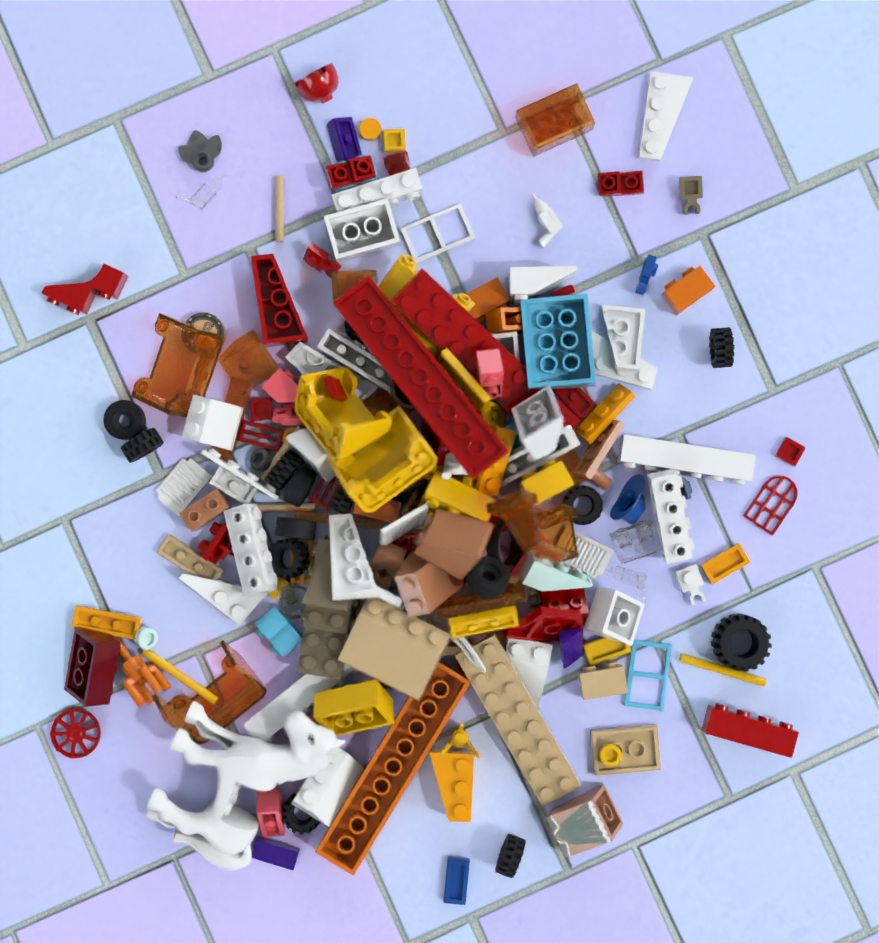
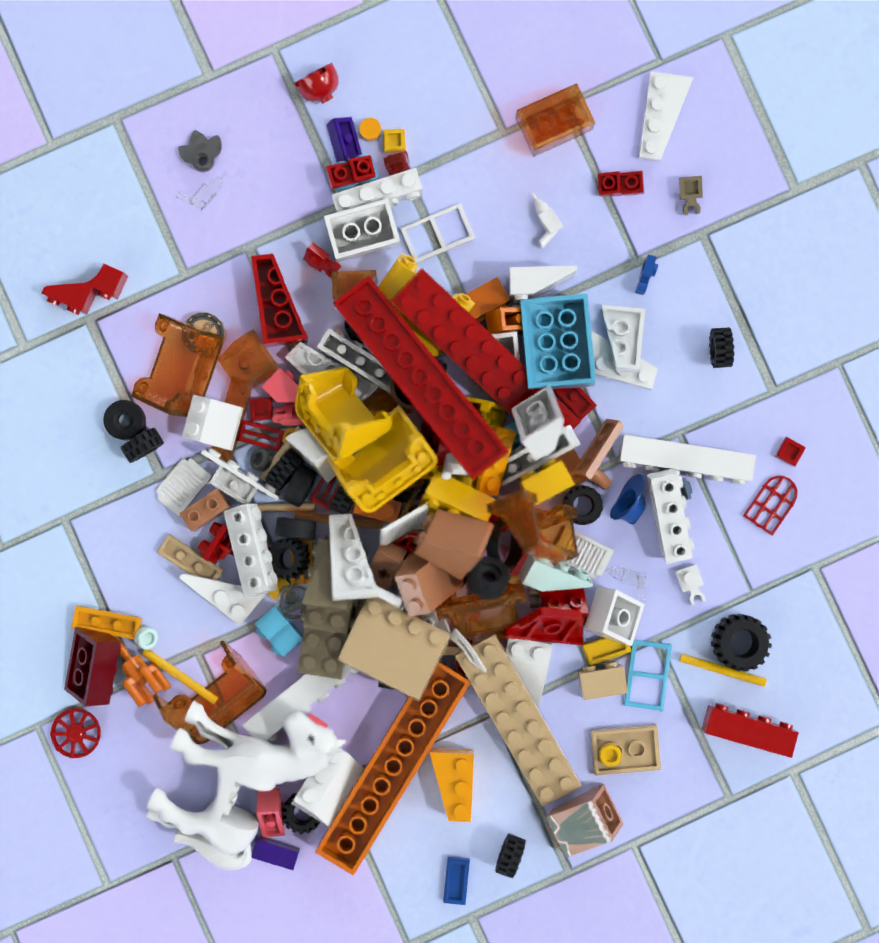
(279, 208): tan bar -> none
(335, 388): red tile -> none
(354, 707): yellow brick -> none
(460, 739): yellow plant -> none
(464, 380): yellow tile -> none
(483, 622): yellow tile -> none
(490, 372): coral slope -> none
(568, 290): red tile -> none
(570, 646): dark purple slope -> none
(604, 413): light orange plate -> none
(636, 541): clear brick -> none
(687, 290): orange brick -> none
(725, 563): light orange tile -> none

